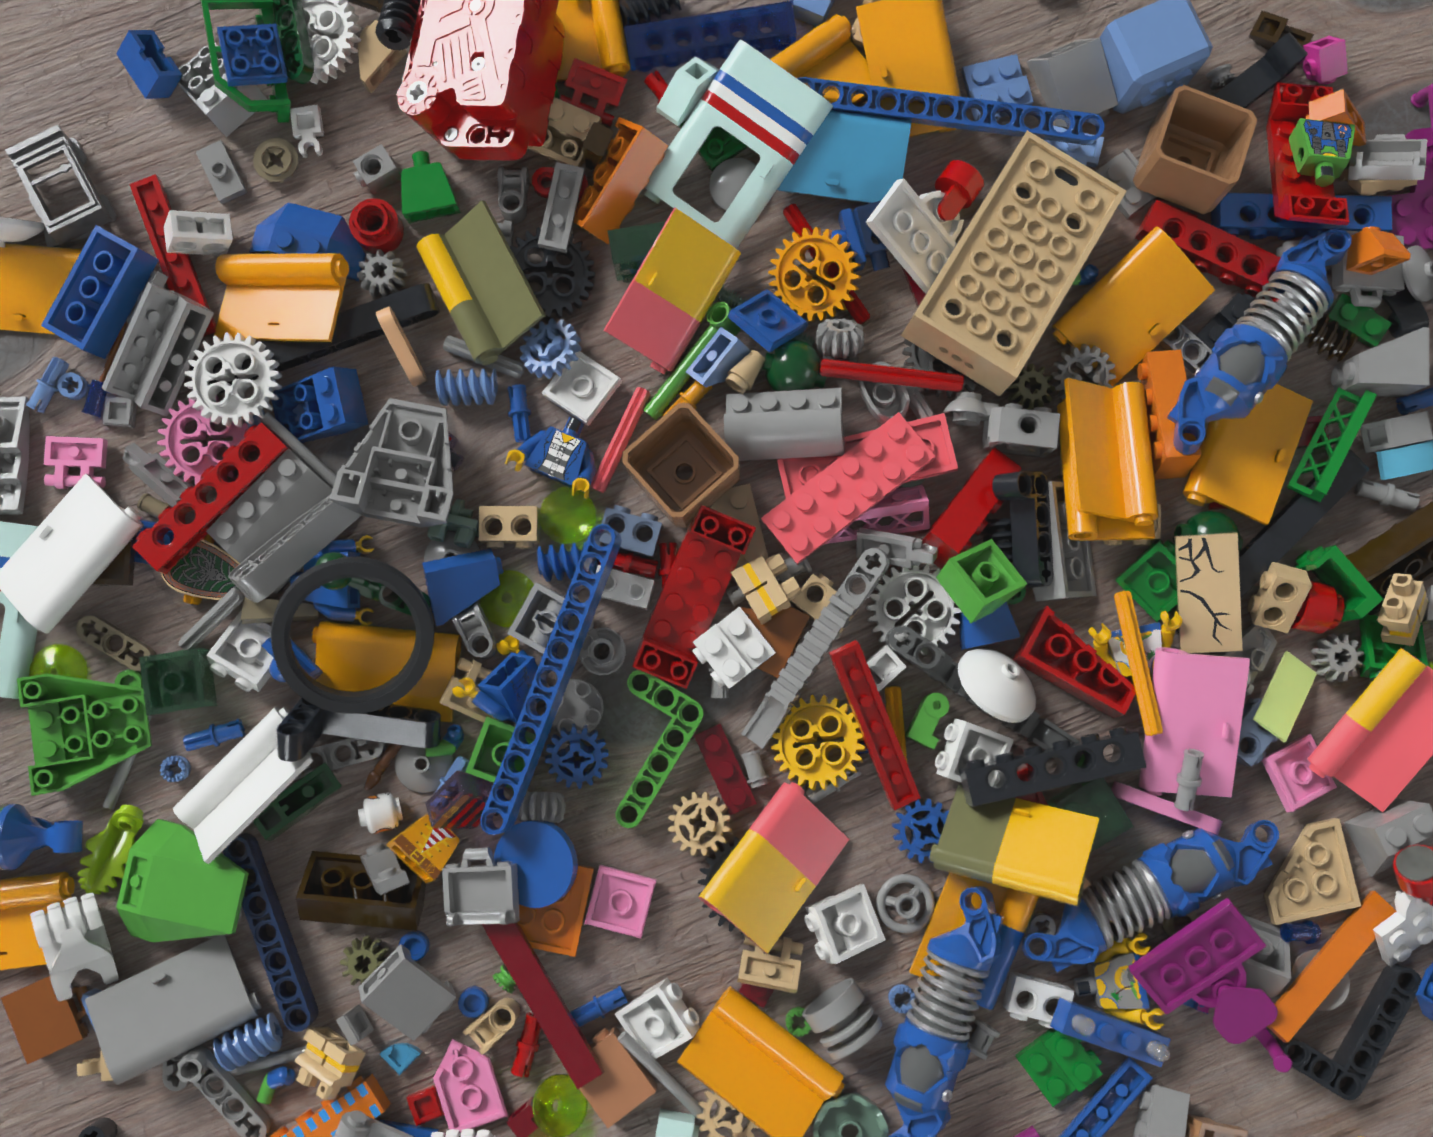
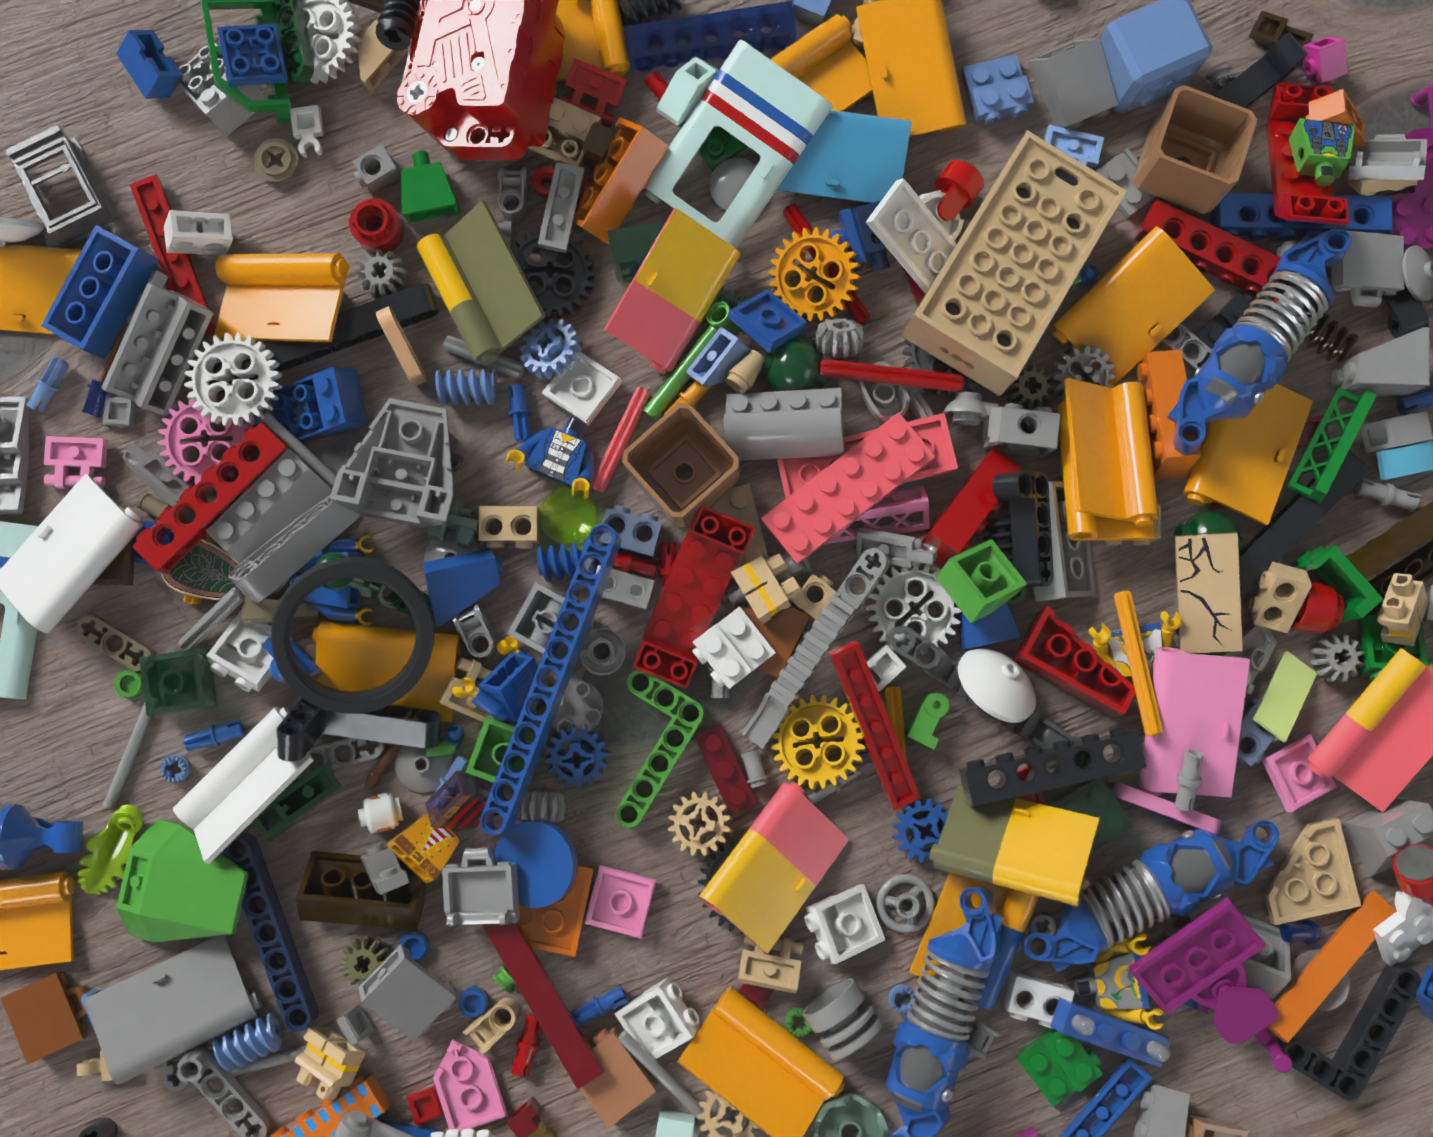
(63, 657): clear neon green dish -> none
(66, 379): medium blue bush -> none
(74, 941): white piece -> none
(80, 728): bright green wedge -> none
(221, 172): light grey plate -> none
(275, 1079): blue arm -> none
(307, 231): blue wedge -> none
(400, 1056): dark azure tile -> none
(493, 605): clear neon green dish -> none
(570, 1110): clear neon green dish -> none
(960, 105): blue beam -> none
(970, 743): white plate -> none
(1153, 579): green plate -> none
(1359, 320): green plate -> none
(1375, 251): orange slope -> none

